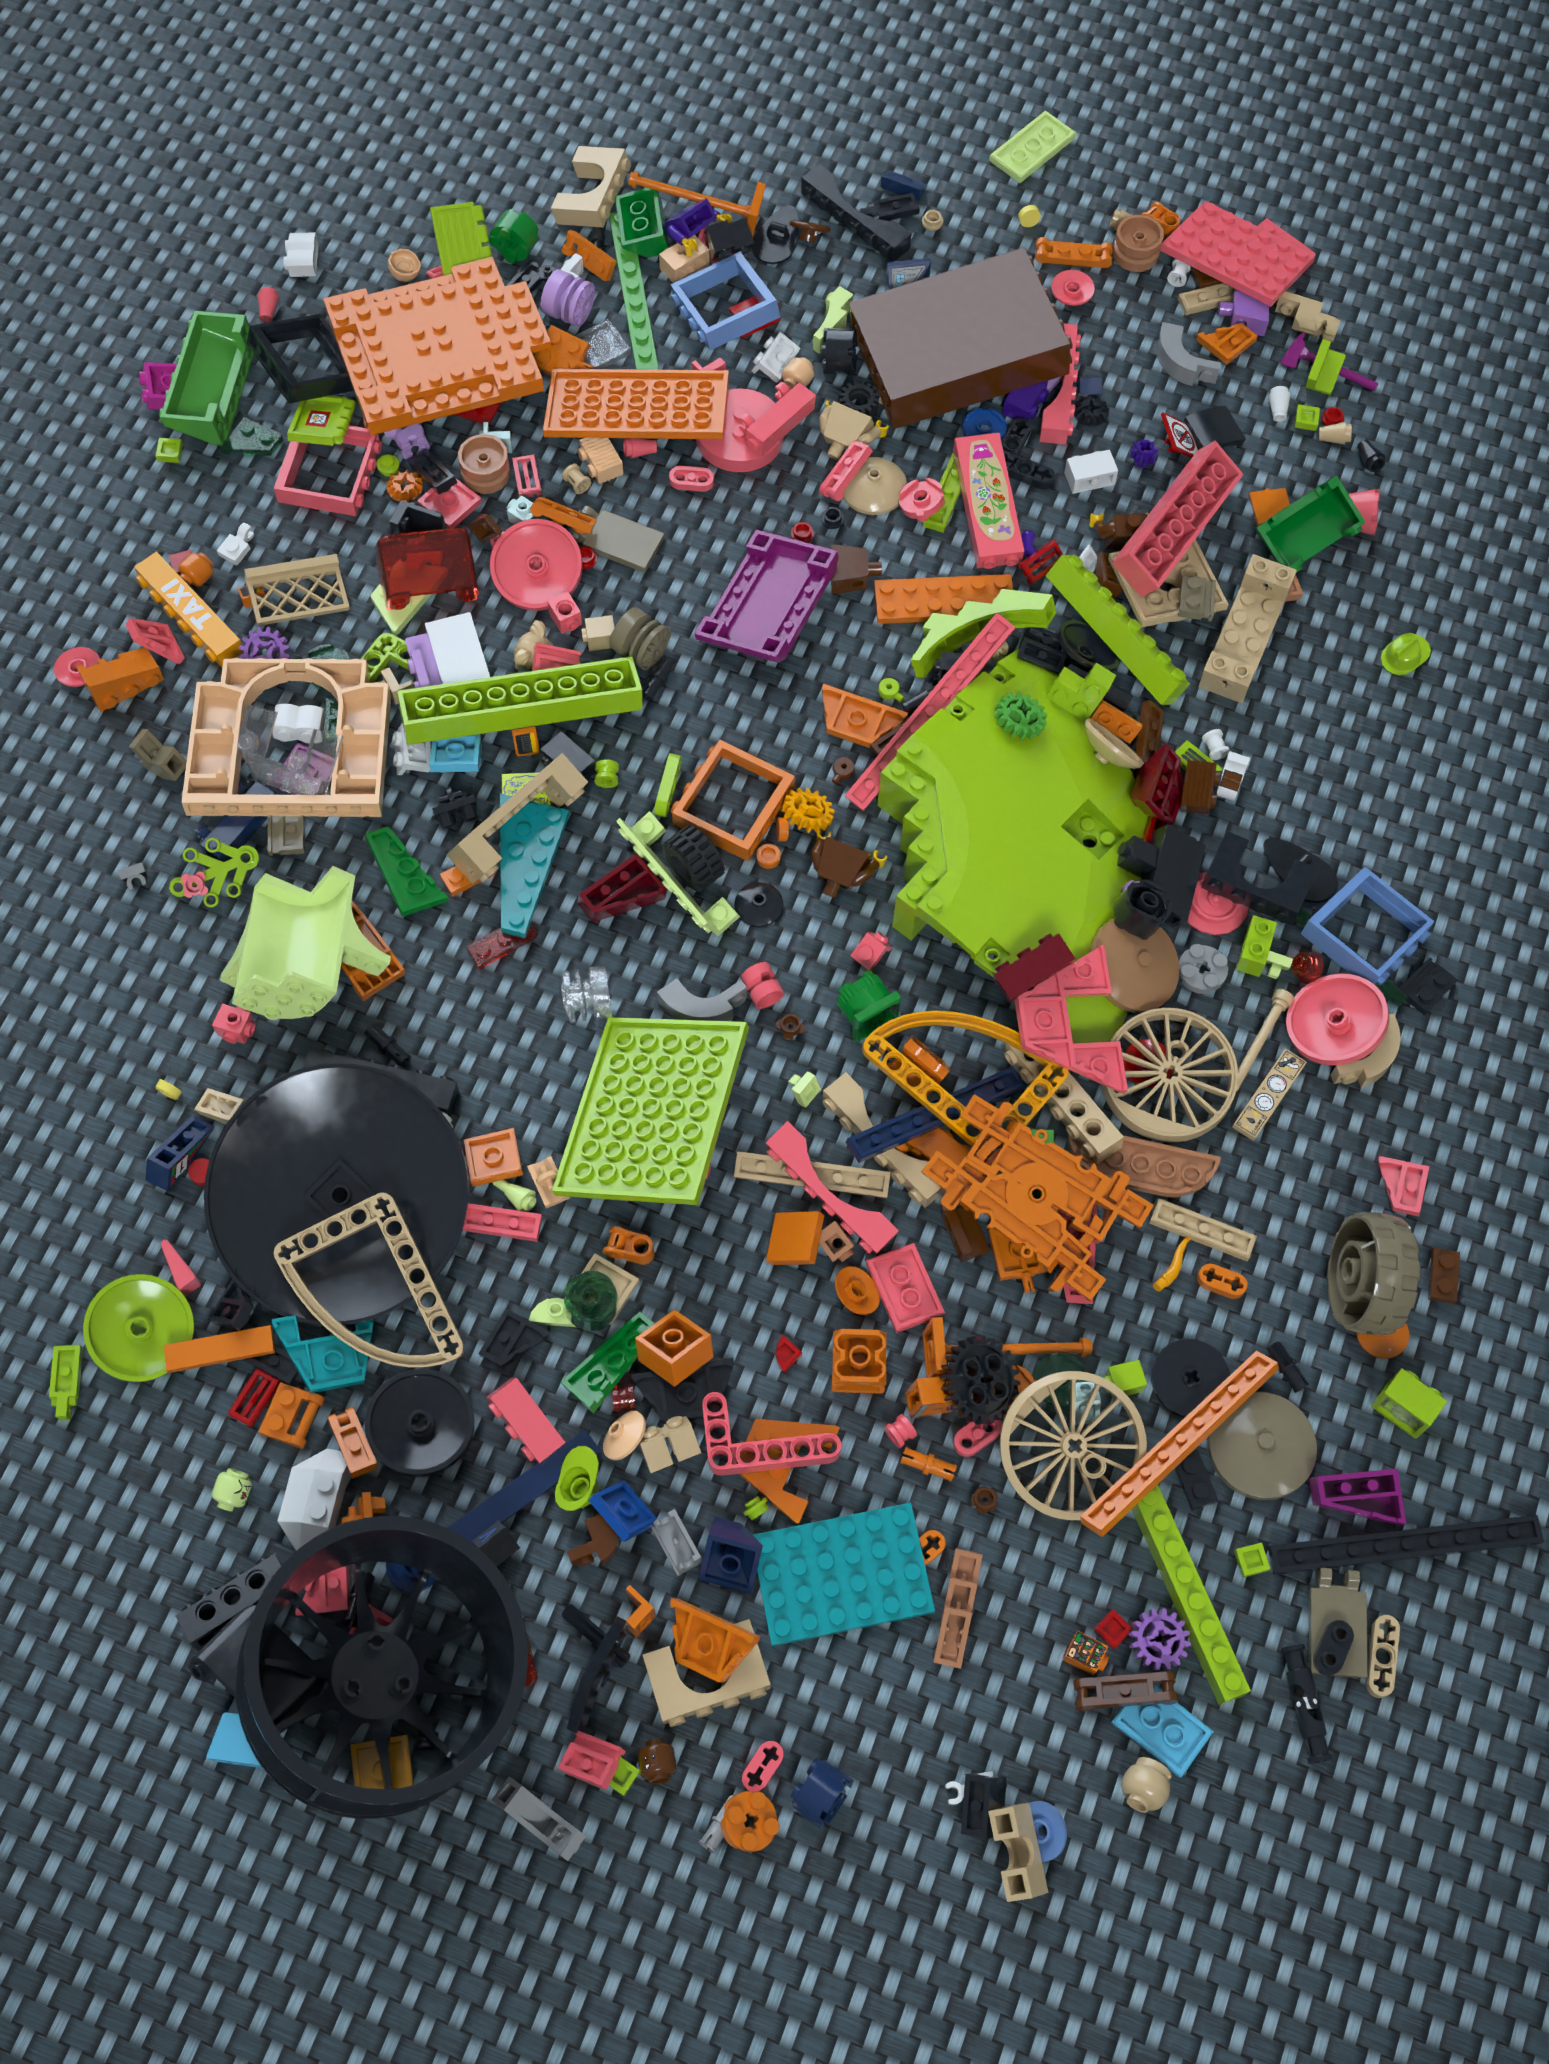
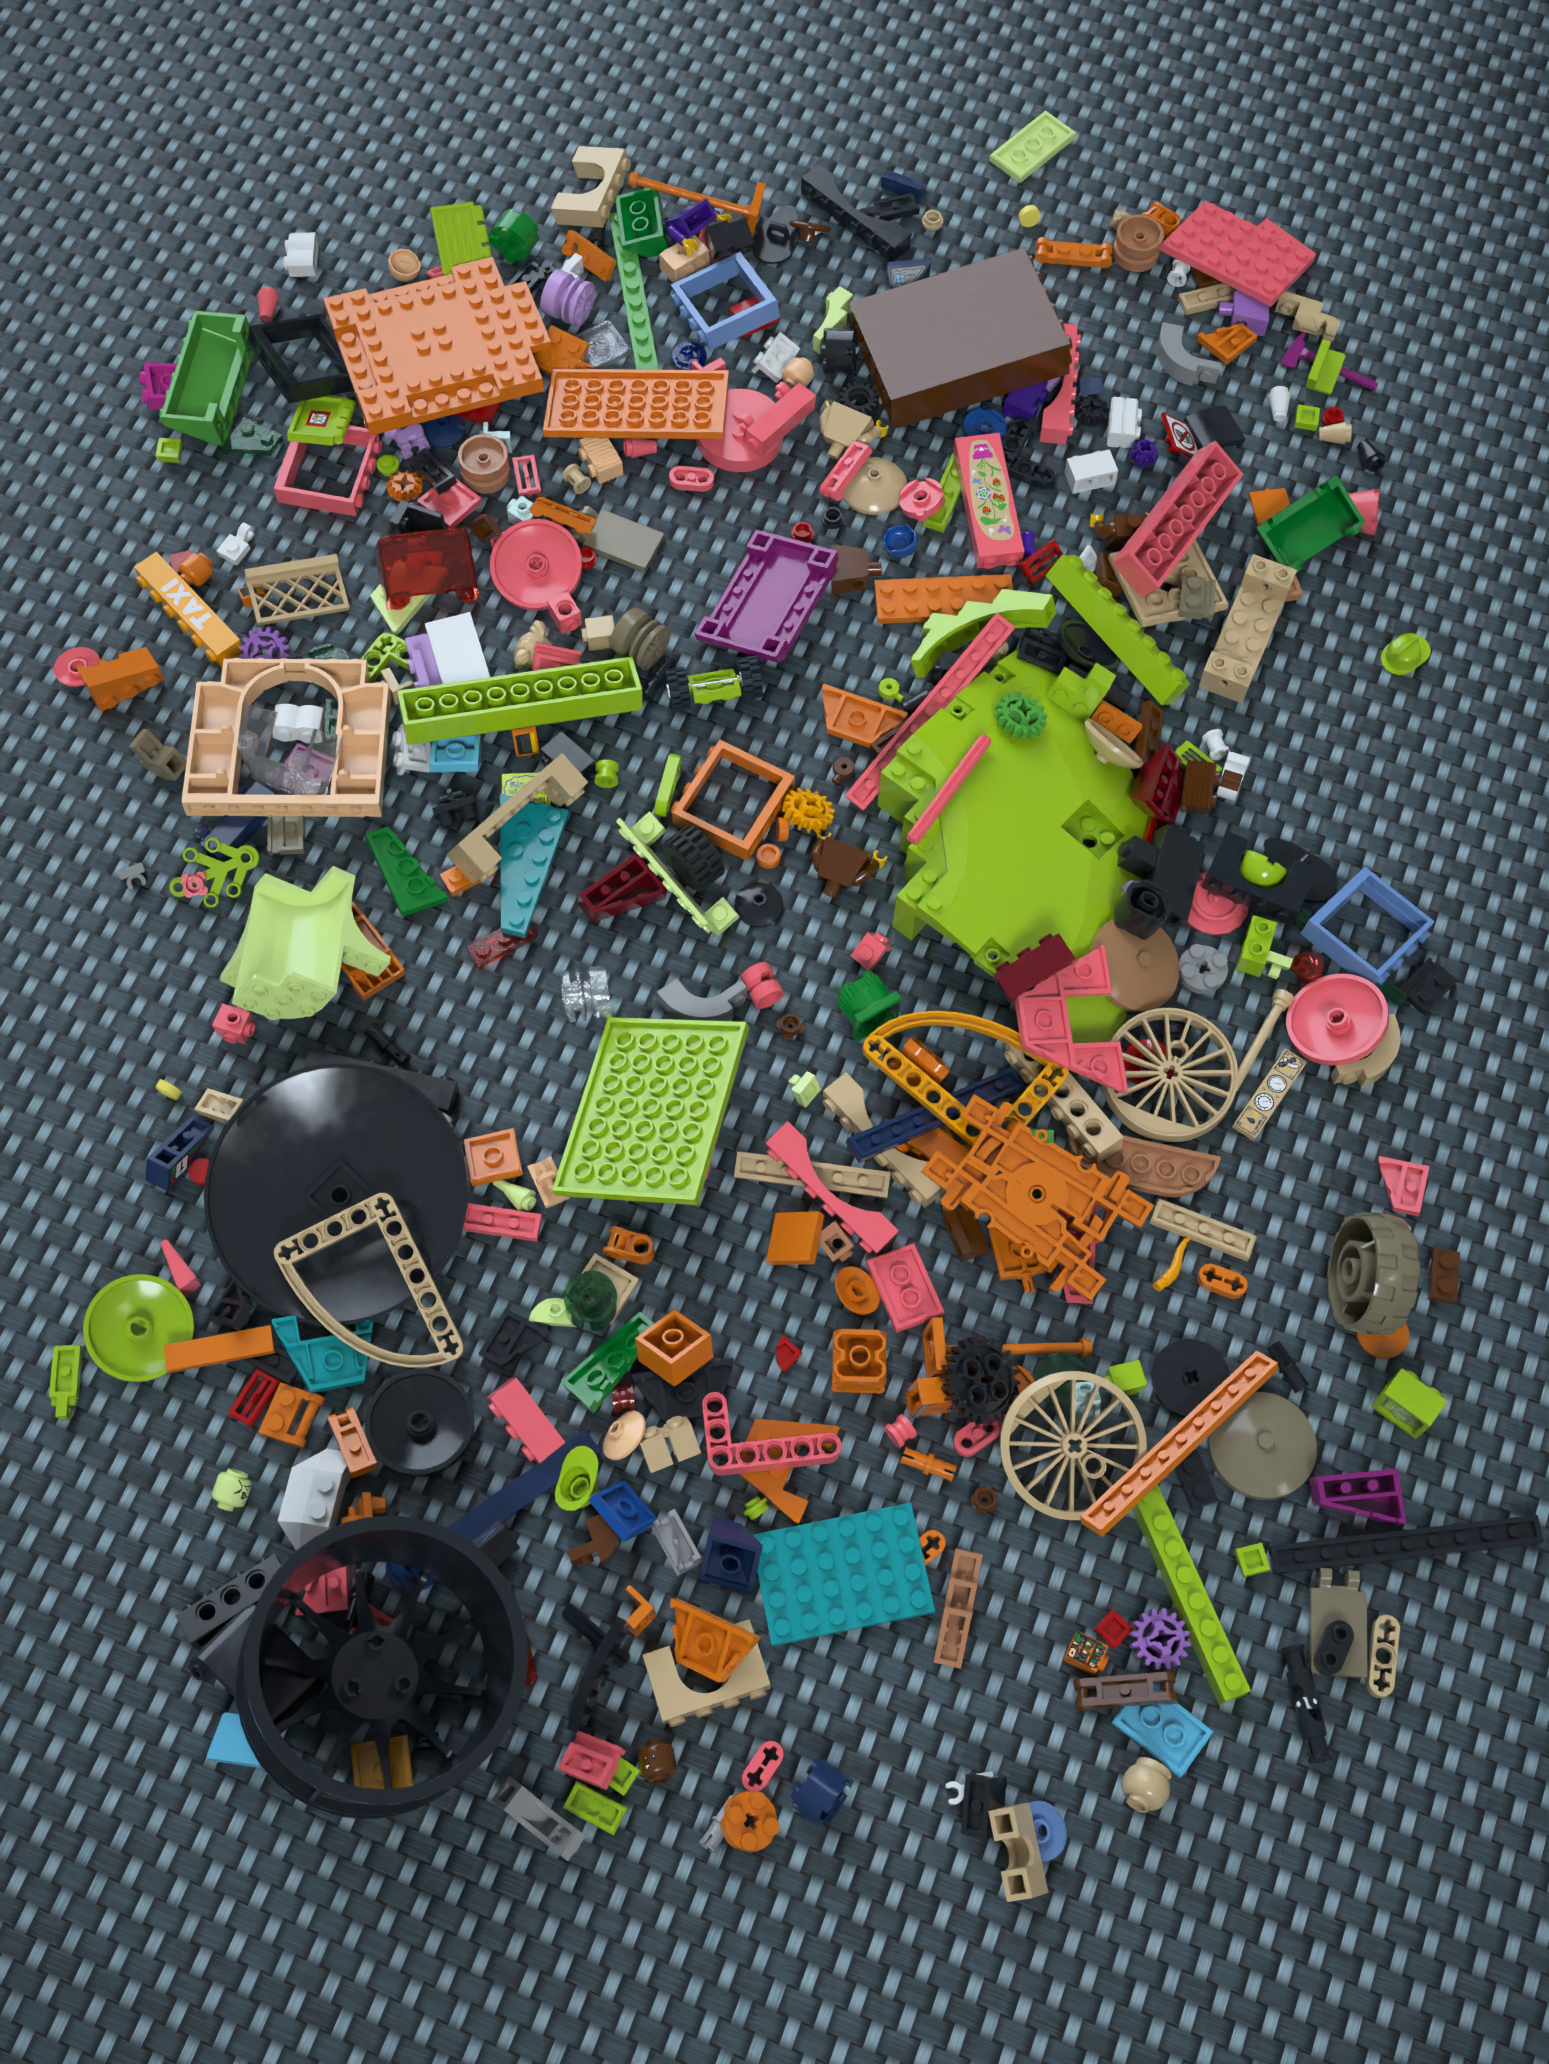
(156, 638): coral wing -> none
(445, 431): none -> dark blue dish
(595, 1808): none -> lime plate
(688, 349): none -> clear blue gear
(714, 685): none -> plate
(900, 541): none -> blue hair
(948, 789): none -> coral axle
(1072, 287): coral dish -> none
(1123, 422): none -> white brick
(1261, 872): none -> lime cylinder

